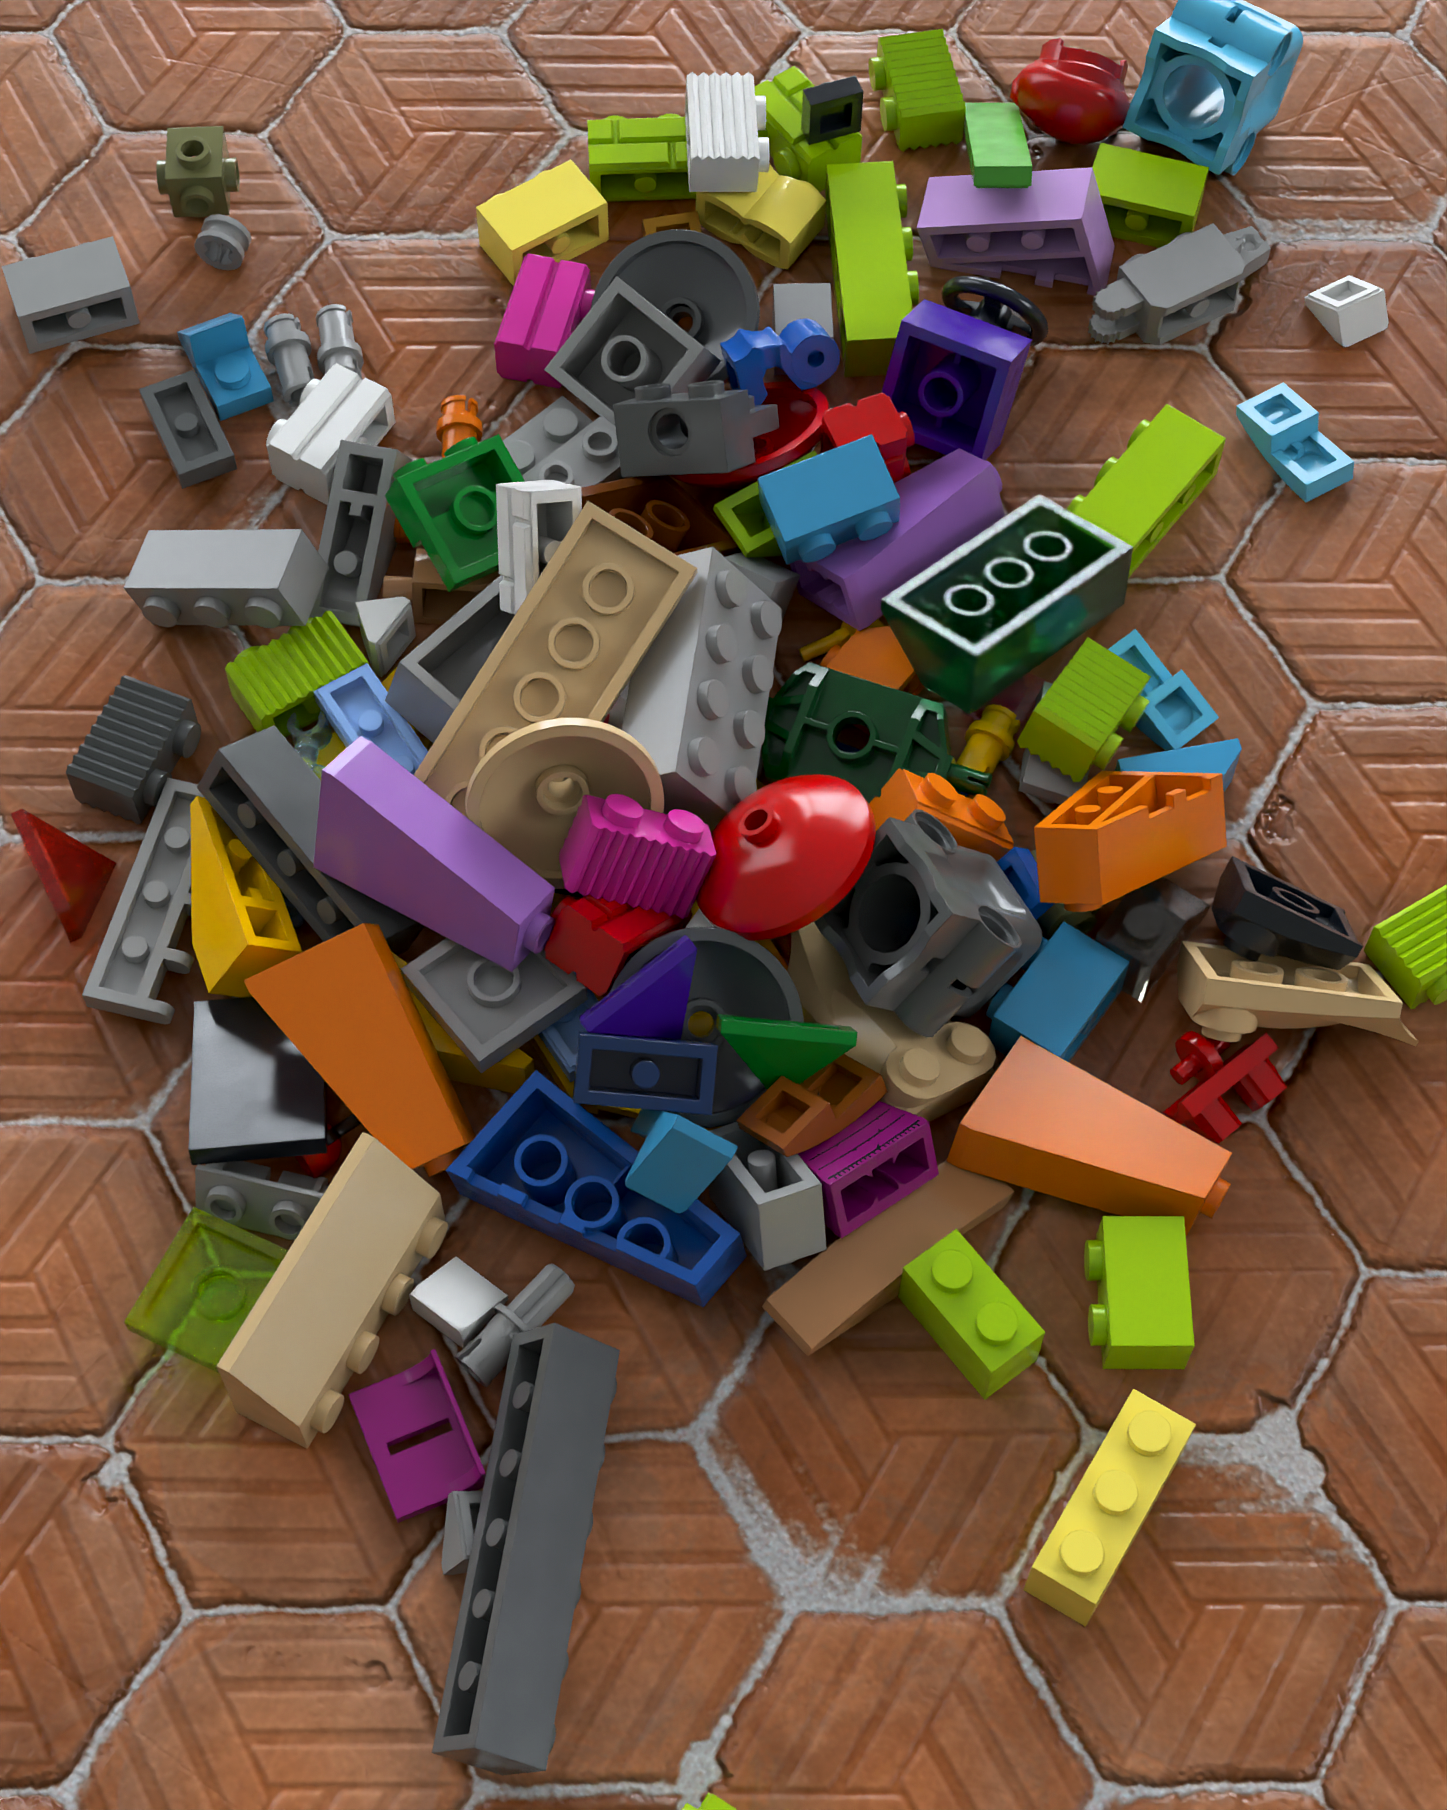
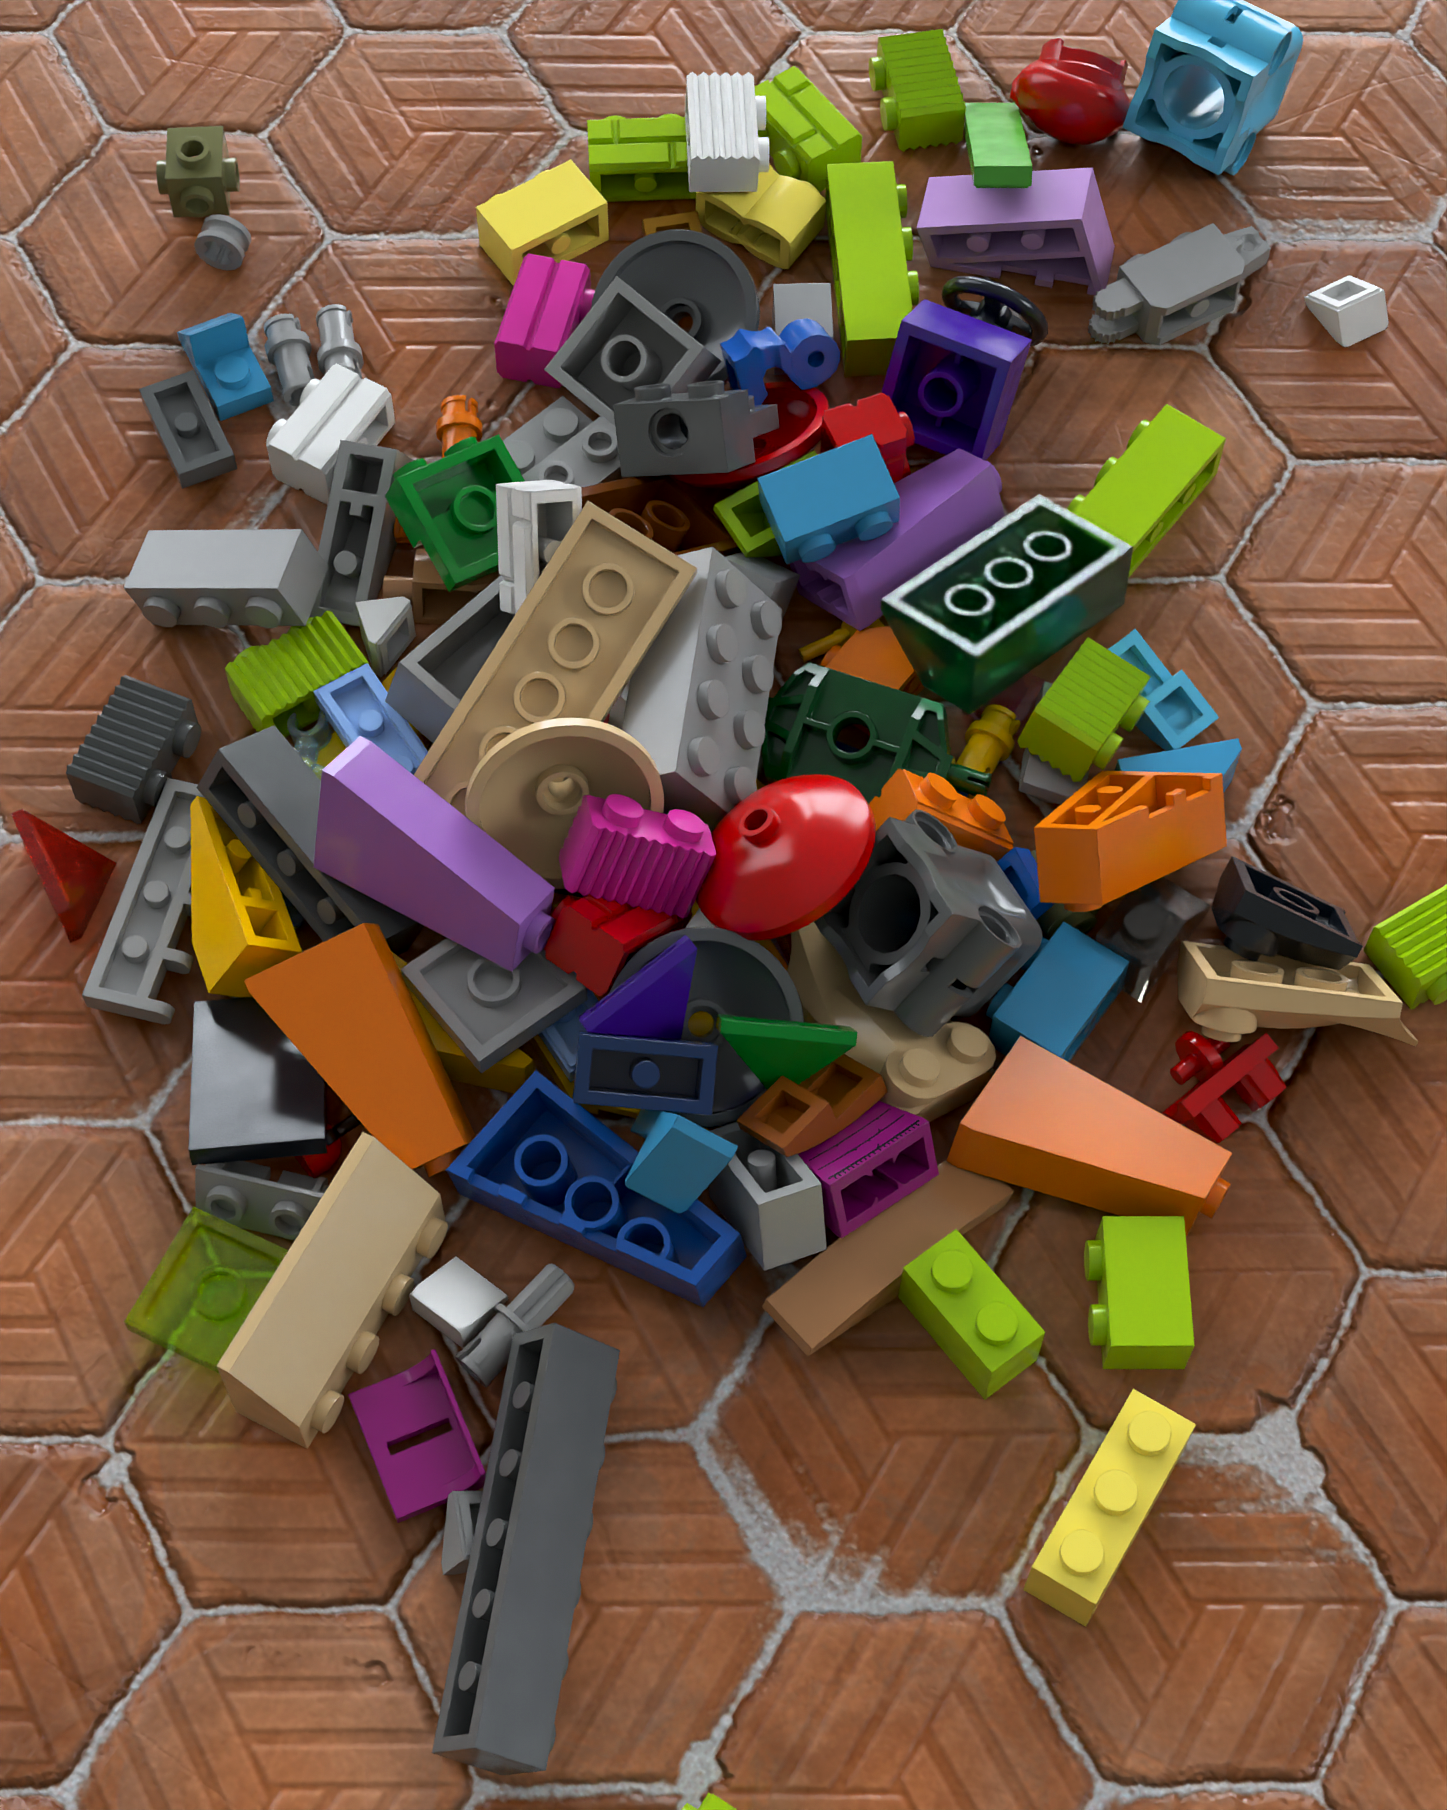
(71, 294): light grey brick -> none
(832, 110): plate -> none
(1147, 194): lime brick -> none
(1289, 440): medium azure slope -> none

